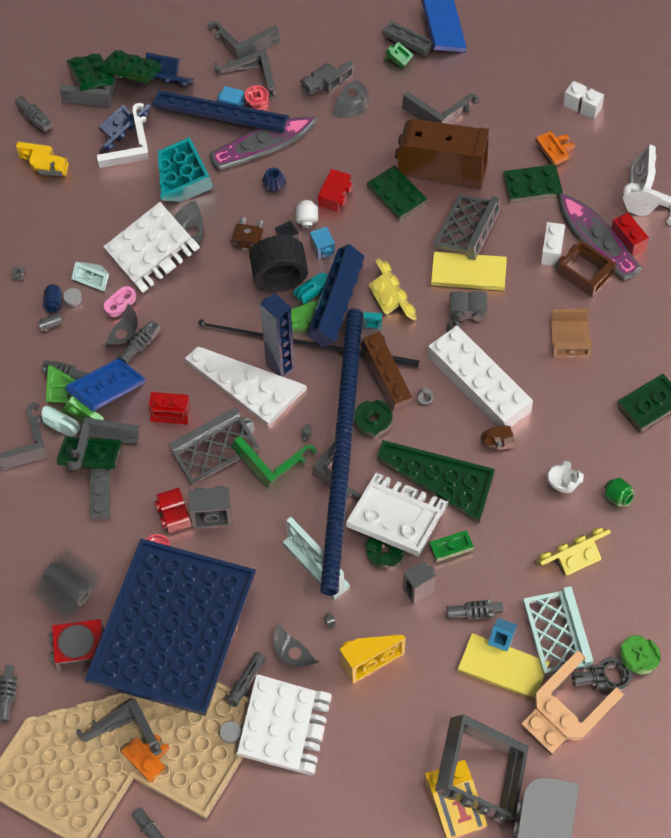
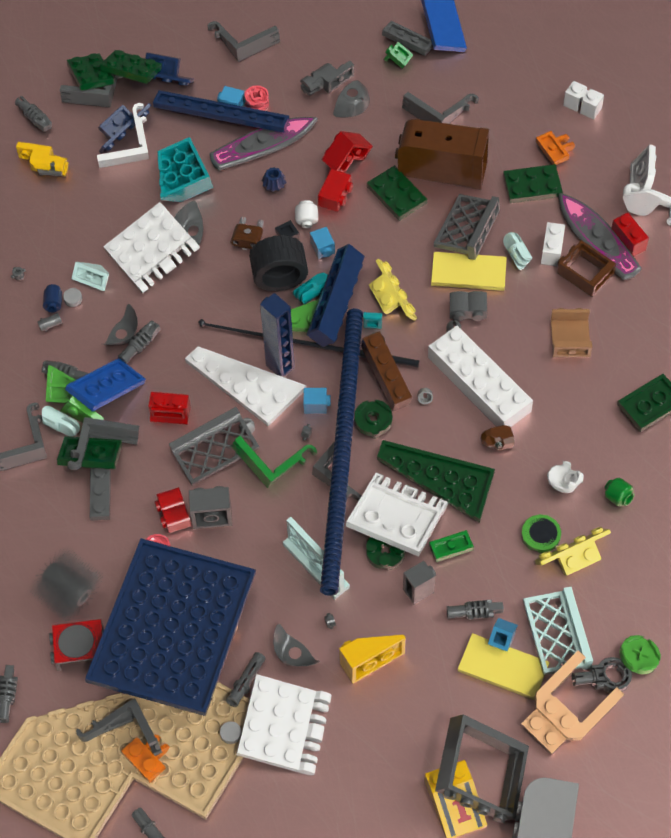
(118, 302): bright pink plate -> none
(249, 62): dark grey hinge -> none
(316, 400): none -> dark azure brick
(345, 149): none -> red brick
(517, 250): none -> light aqua arm
(541, 533): none -> tile

